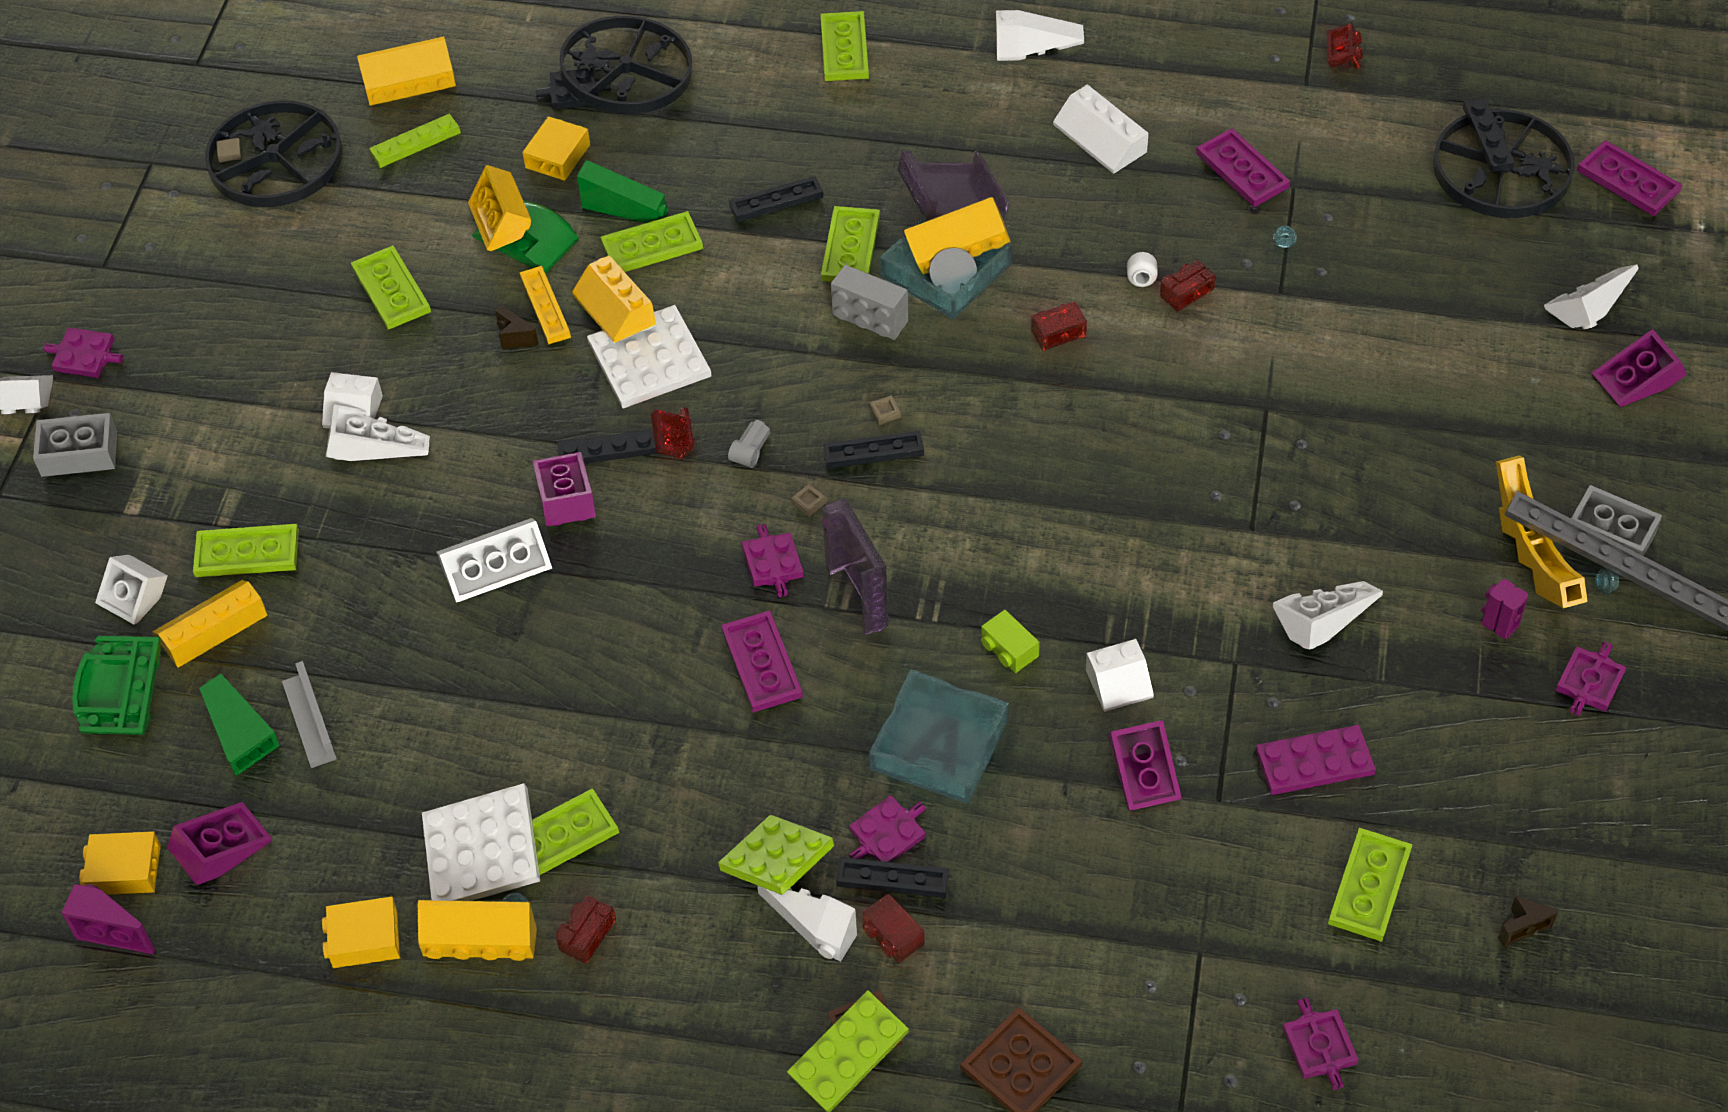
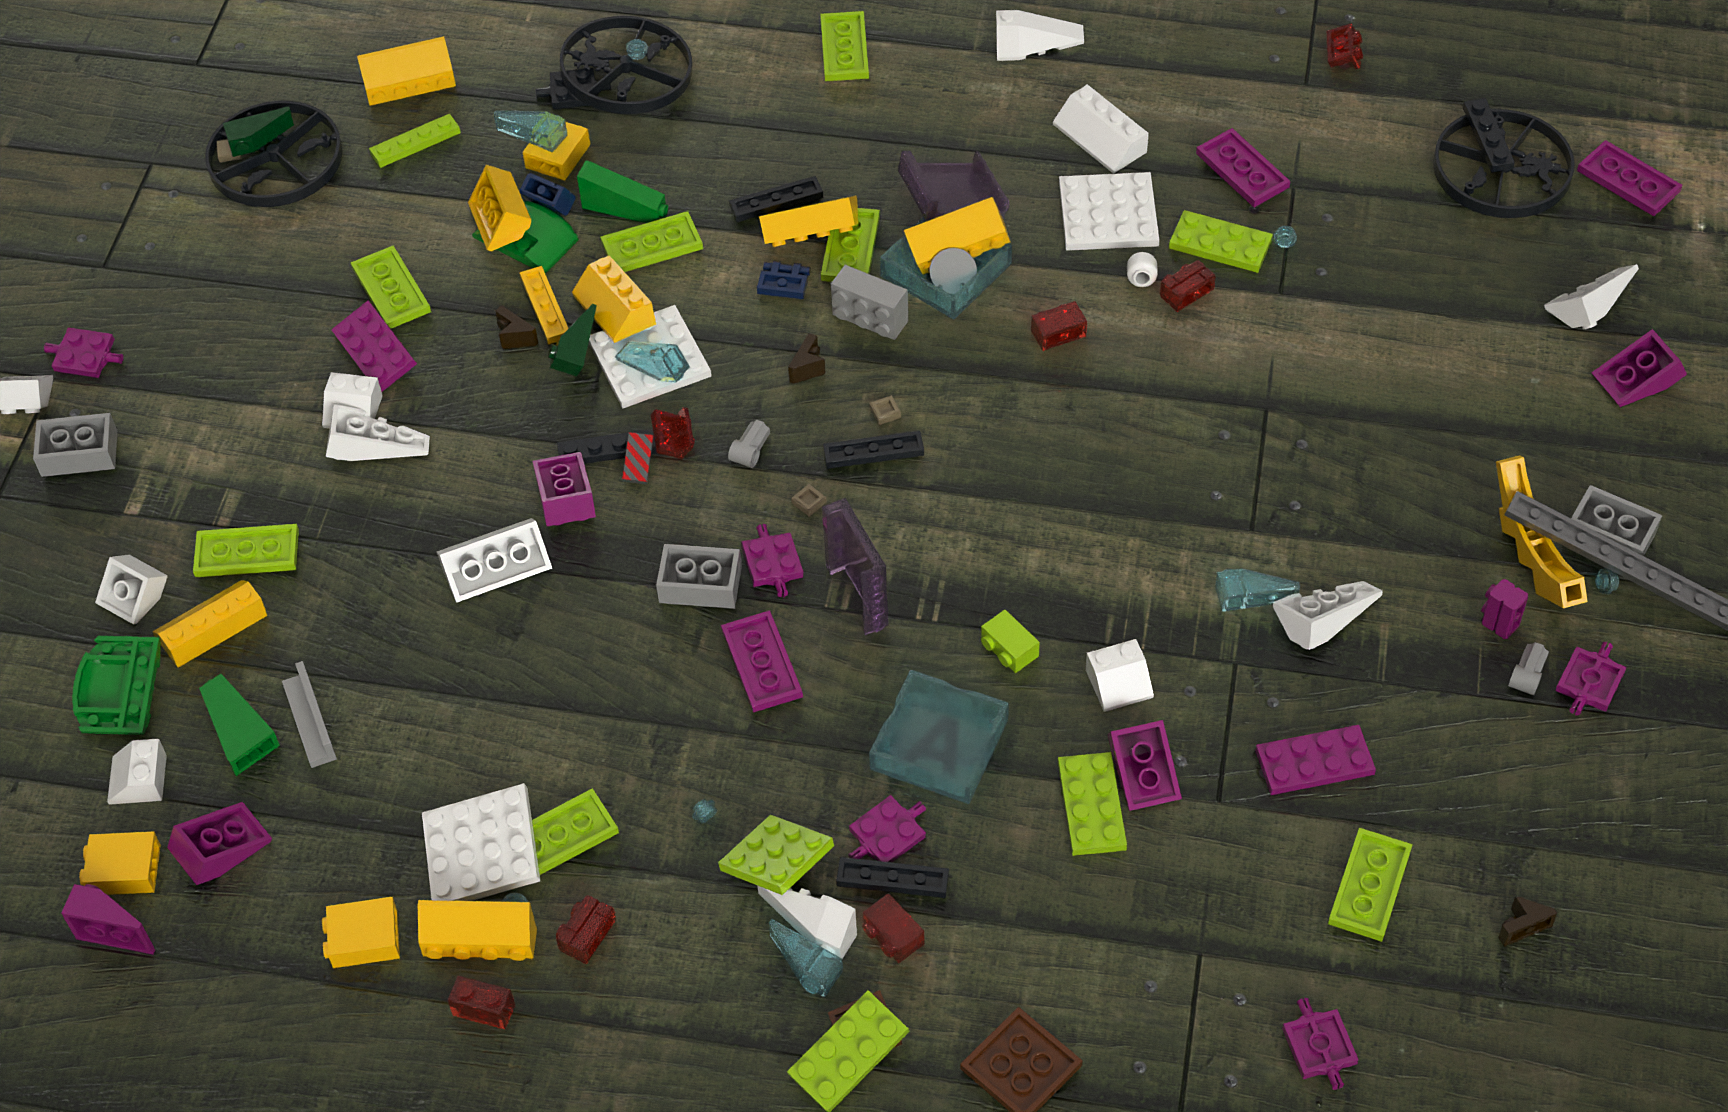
(138, 773): none -> white slope
(255, 131): none -> dark green slope
(374, 345): none -> magenta plate
(481, 1002): none -> clear red brick
(533, 127): none -> clear light blue slope
(547, 194): none -> dark blue brick
(571, 348): none -> dark green slope
(636, 49): none -> clear light blue plate
(637, 458): none -> tile
(656, 360): none -> clear light blue slope
(699, 576): none -> light grey brick
(704, 810): none -> clear light blue plate
(783, 280): none -> dark blue plate
(807, 362): none -> dark brown slope
(809, 220): none -> yellow slope
(811, 963): none -> clear light blue slope
(1092, 804): none -> lime plate
(1108, 211): none -> white plate
(1221, 241): none -> lime plate
(1251, 589): none -> clear light blue slope
(1528, 672): none -> light grey piece

